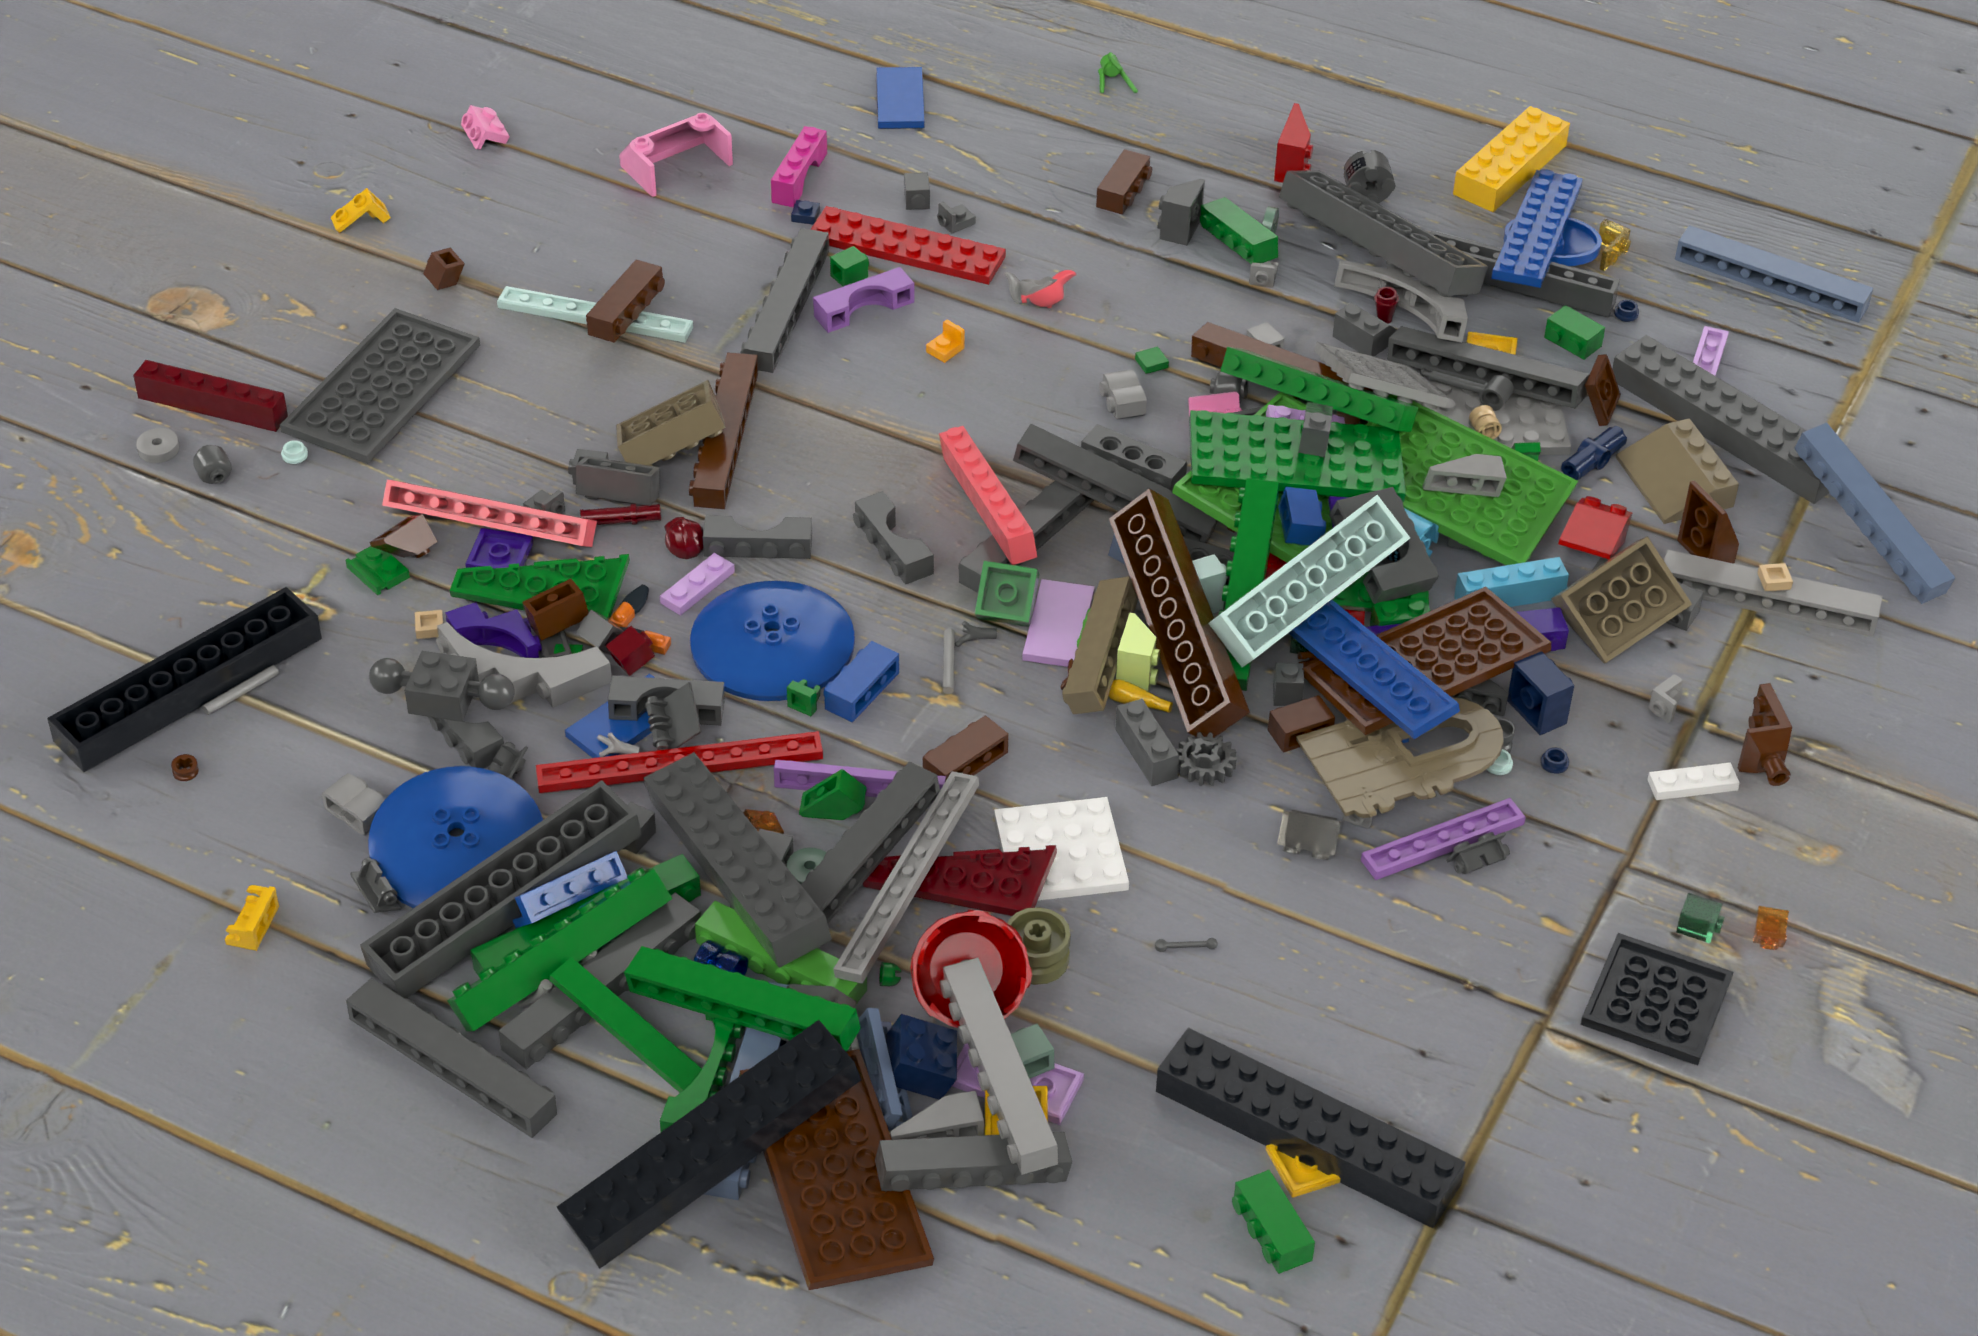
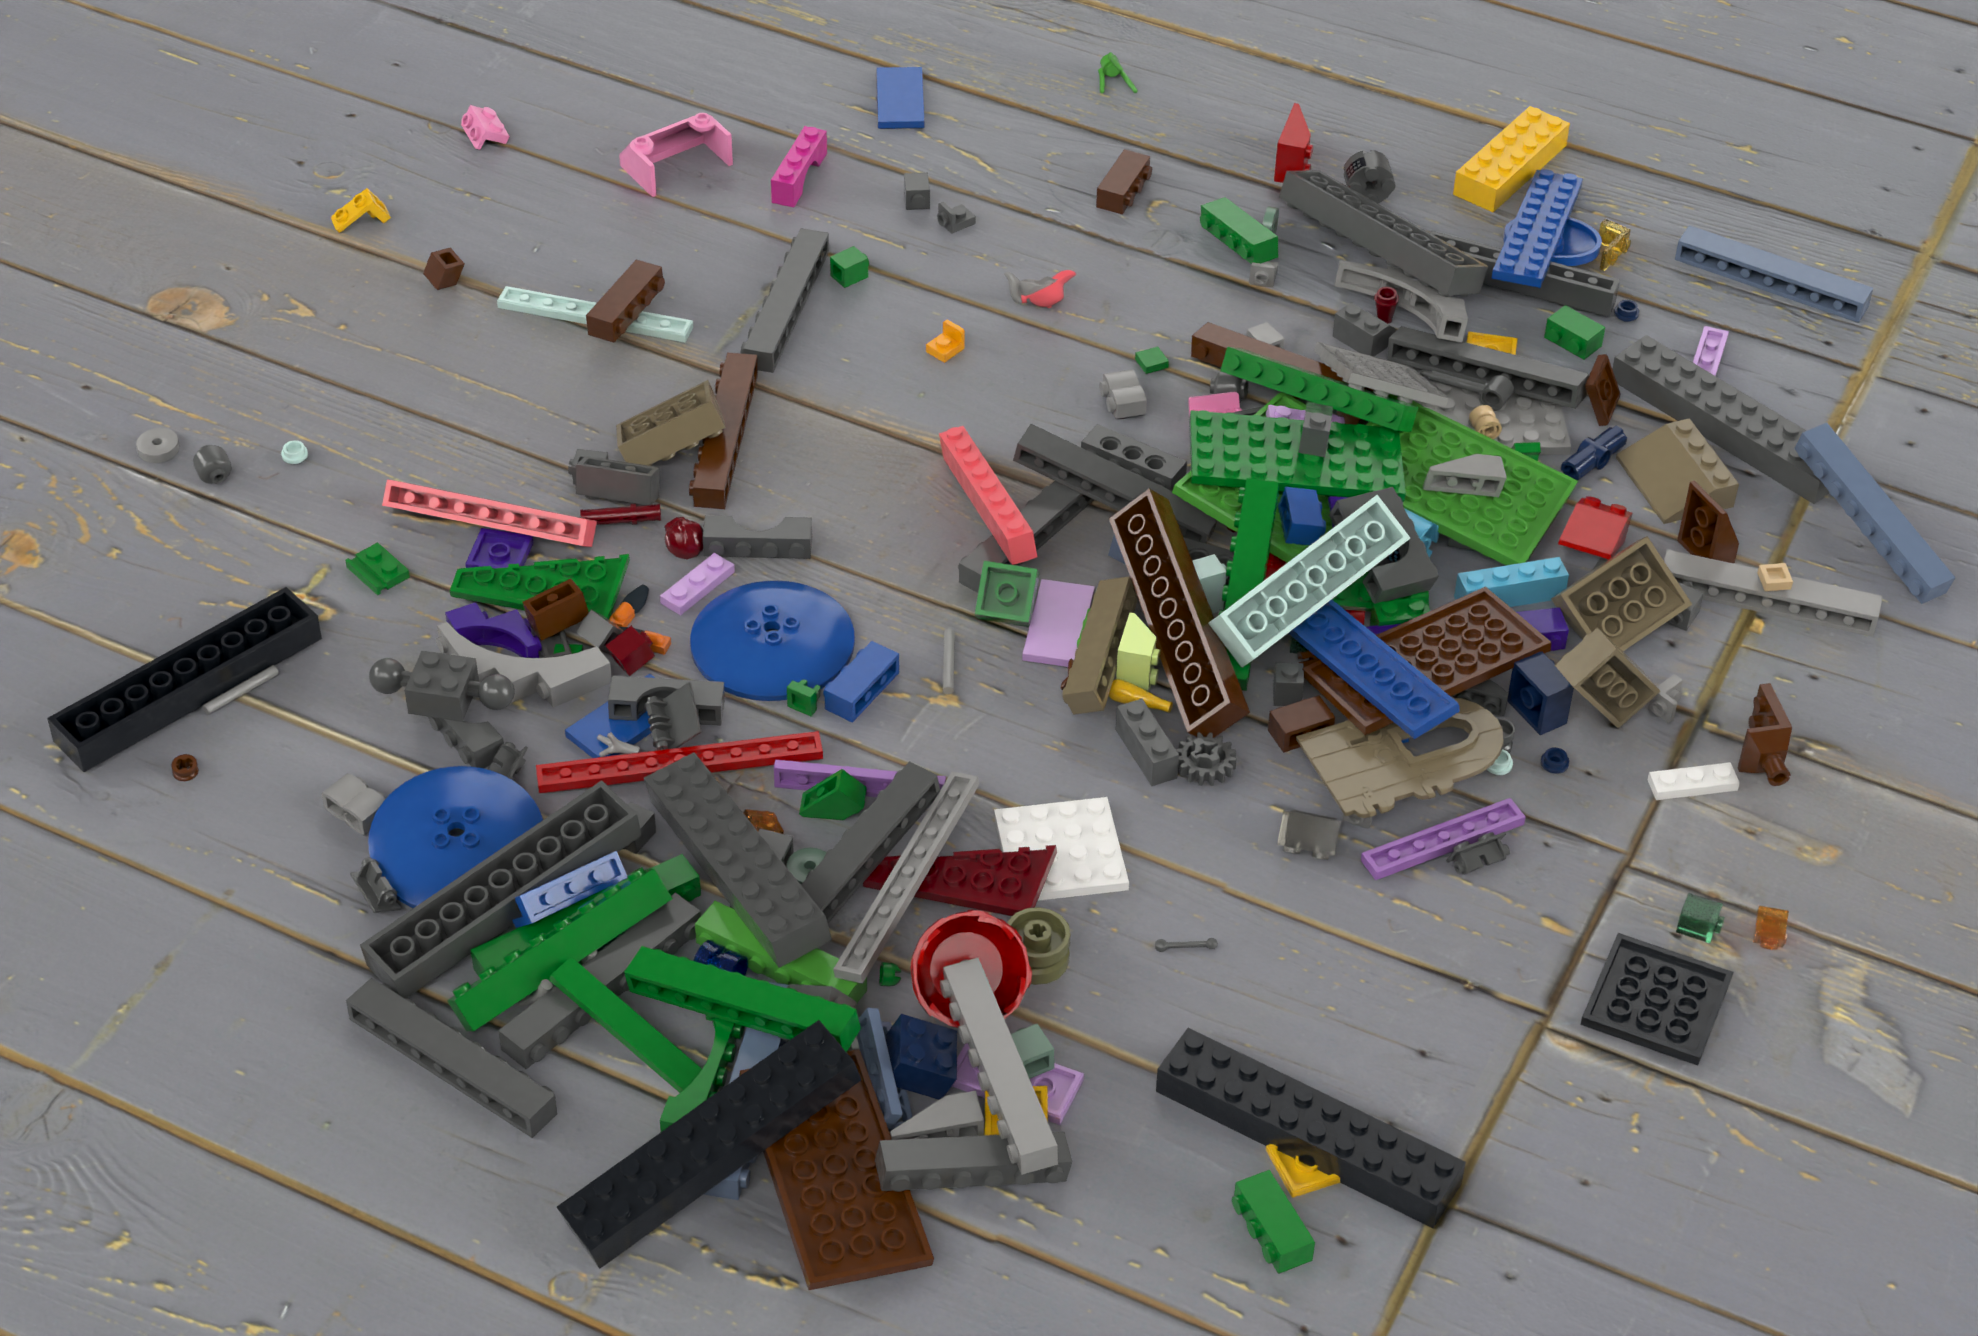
(210, 395): dark red brick -> none
(253, 918): yellow hinge -> none
(380, 385): dark grey plate -> none
(407, 538): slope -> none
(427, 622): tan plate -> none
(547, 502): dark grey bracket -> none
(805, 212): dark blue plate -> none
(887, 289): medium lavender arch -> none
(907, 557): dark grey arch -> none
(911, 245): red plate -> none
(968, 750): reddish brown brick -> none
(976, 633): dark grey bar -> none
(1181, 211): dark grey slope -> none
(1607, 677): none -> dark tan brick

